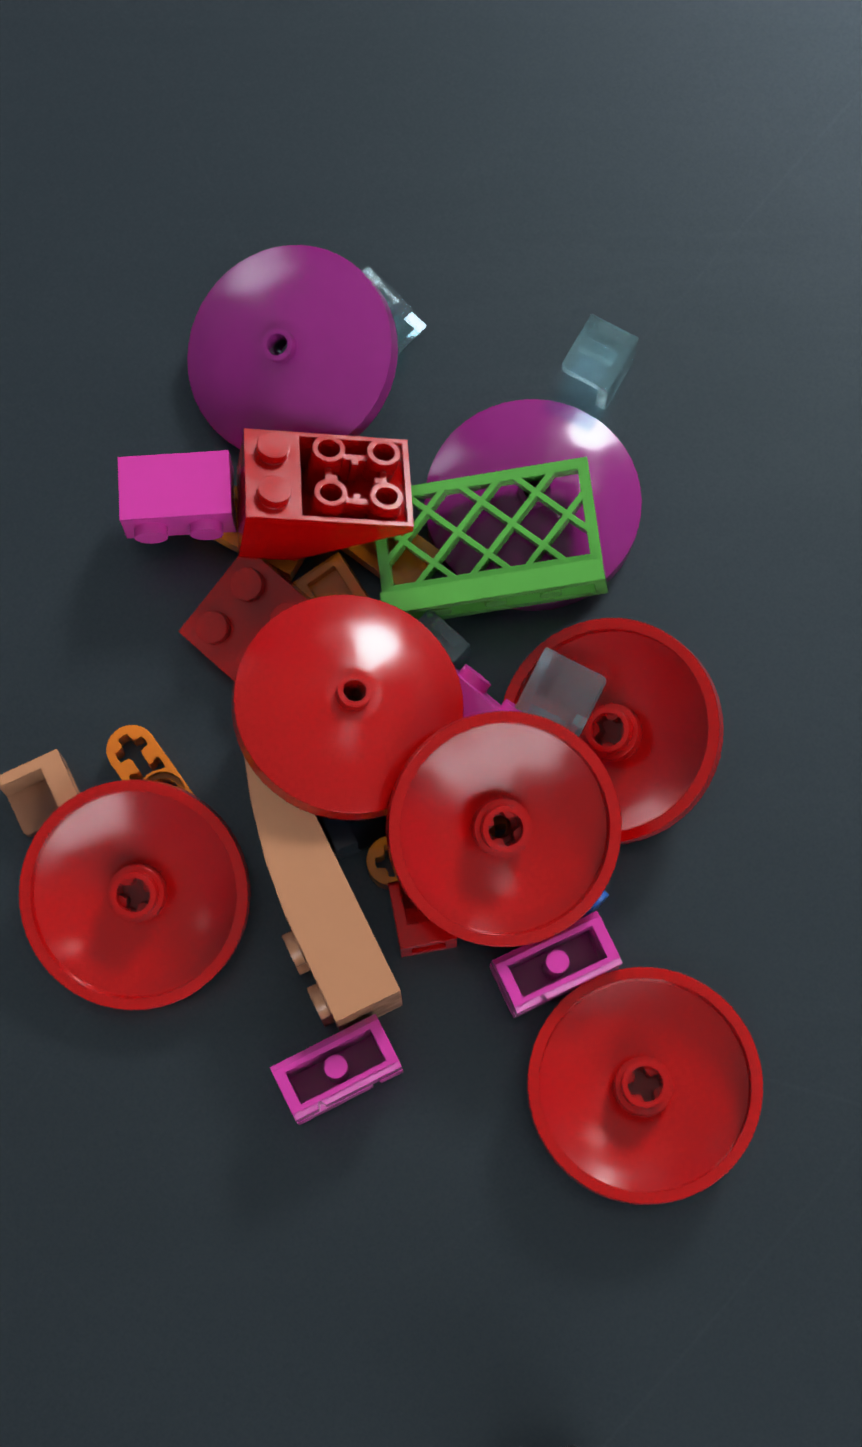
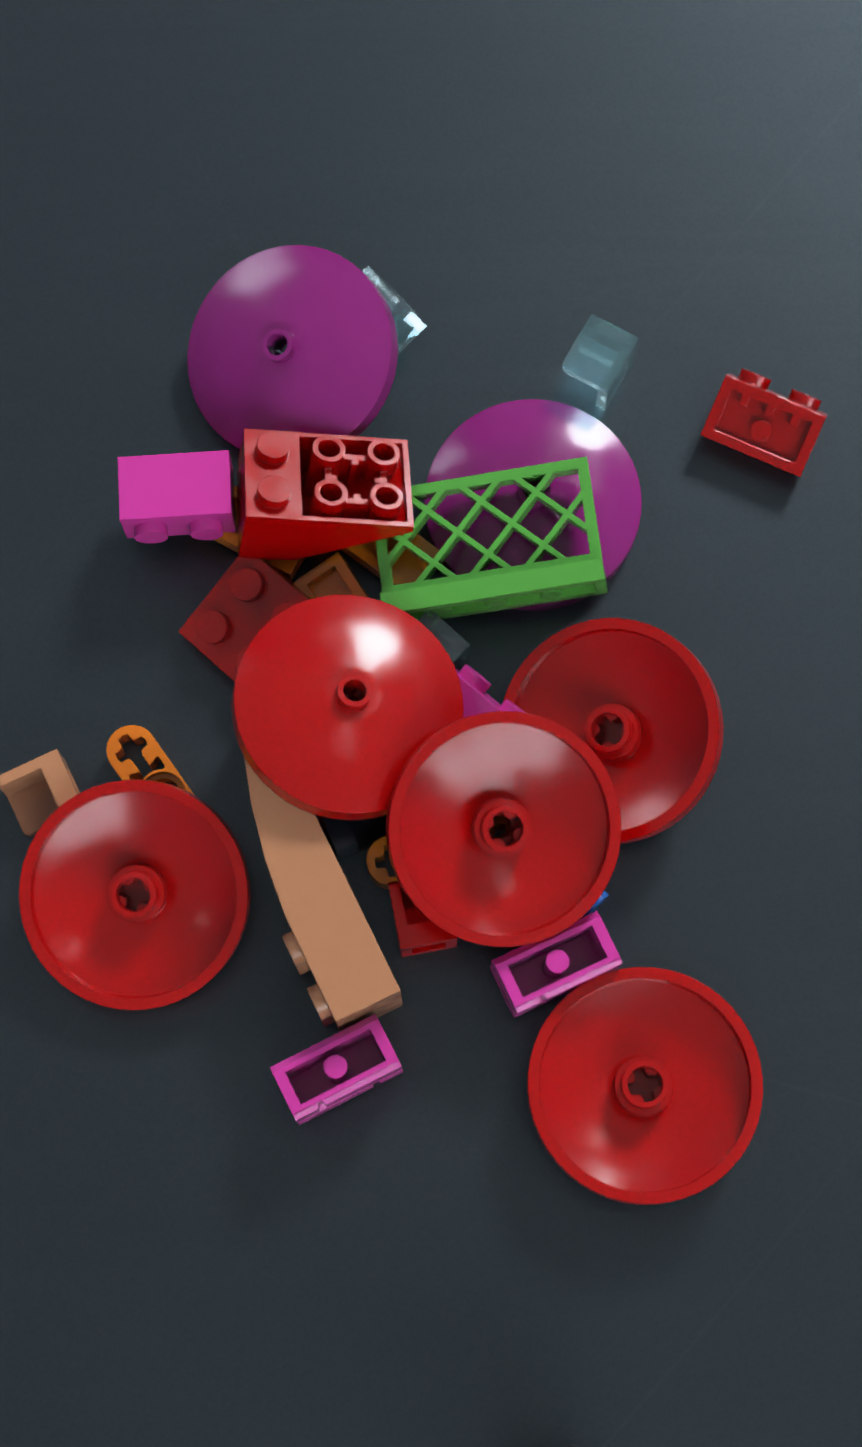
(561, 691): clear light blue panel -> none
(764, 422): none -> red bracket

